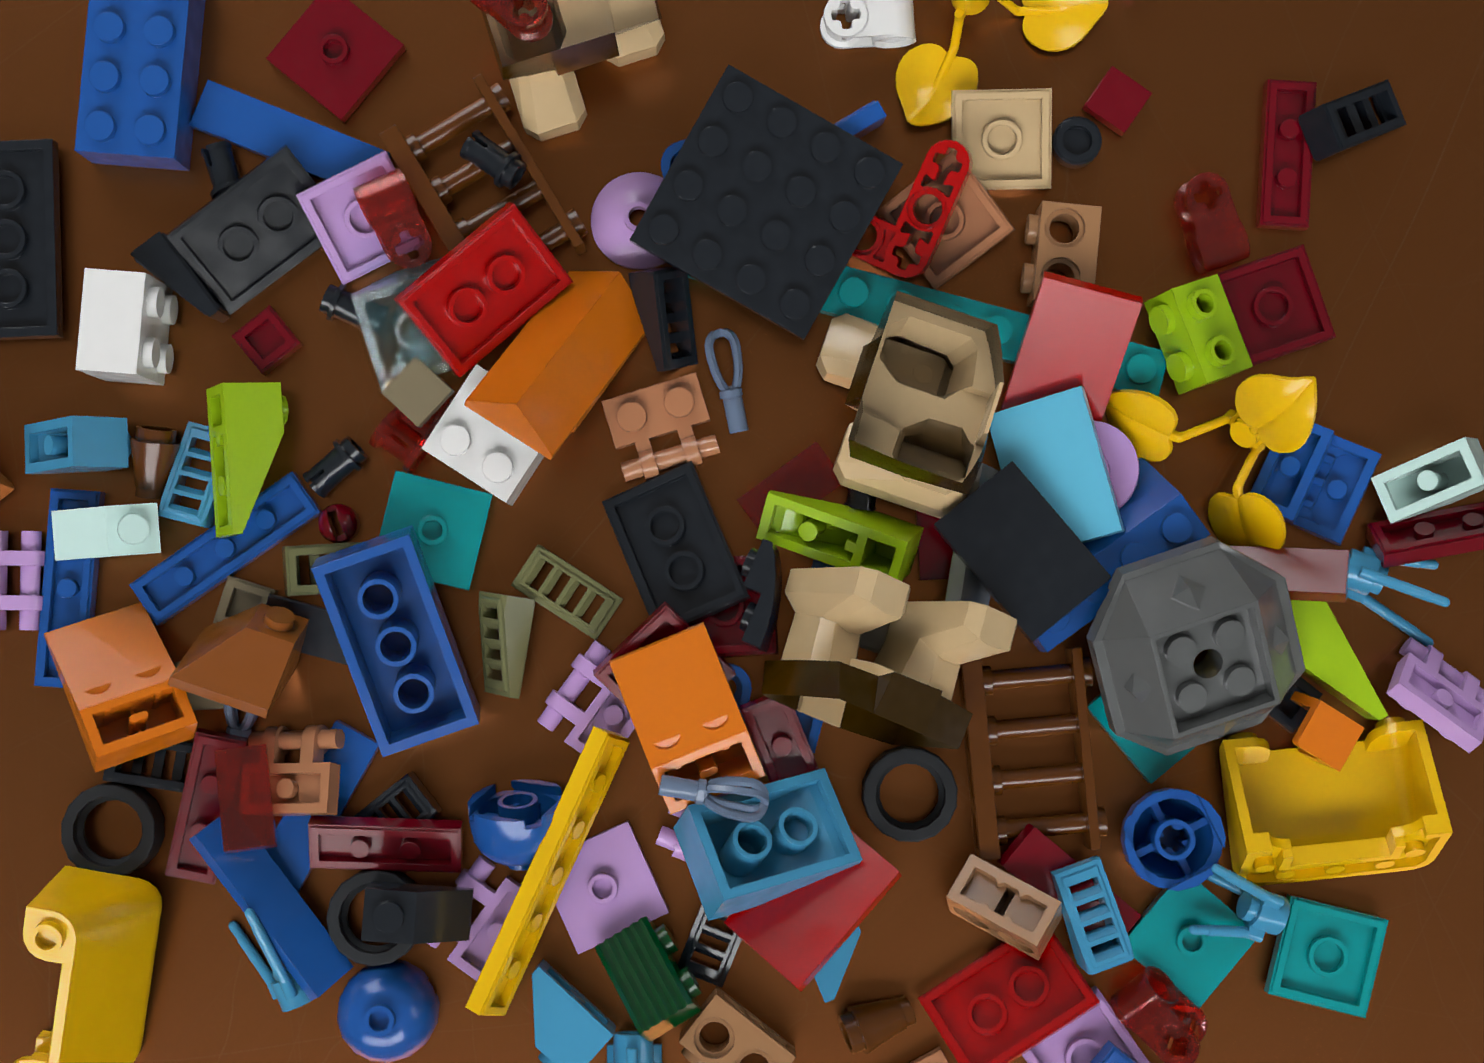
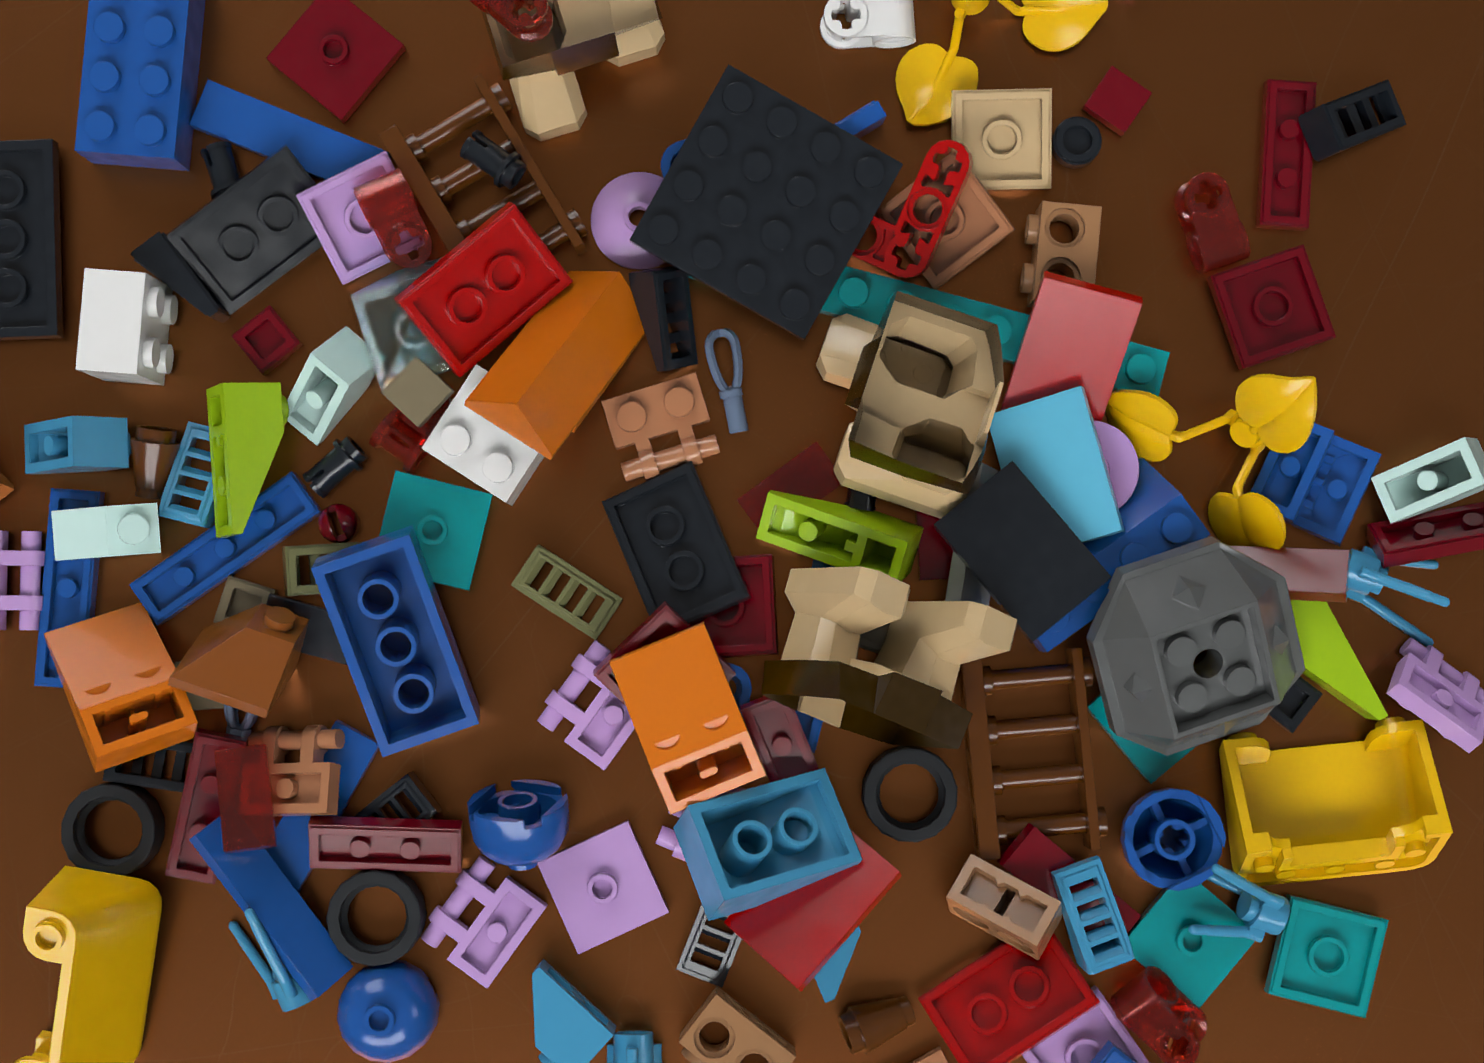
(330, 385): none -> light aqua slope
(339, 305): black pin -> none
(416, 913): black slope -> none
(504, 641): olive slope -> none
(548, 873): yellow tile -> none
(649, 977): dark green brick -> none
(699, 792): sand blue piece -> none
(763, 578): black slope -> none
(1197, 334): lime brick -> none
(1325, 732): orange panel -> none

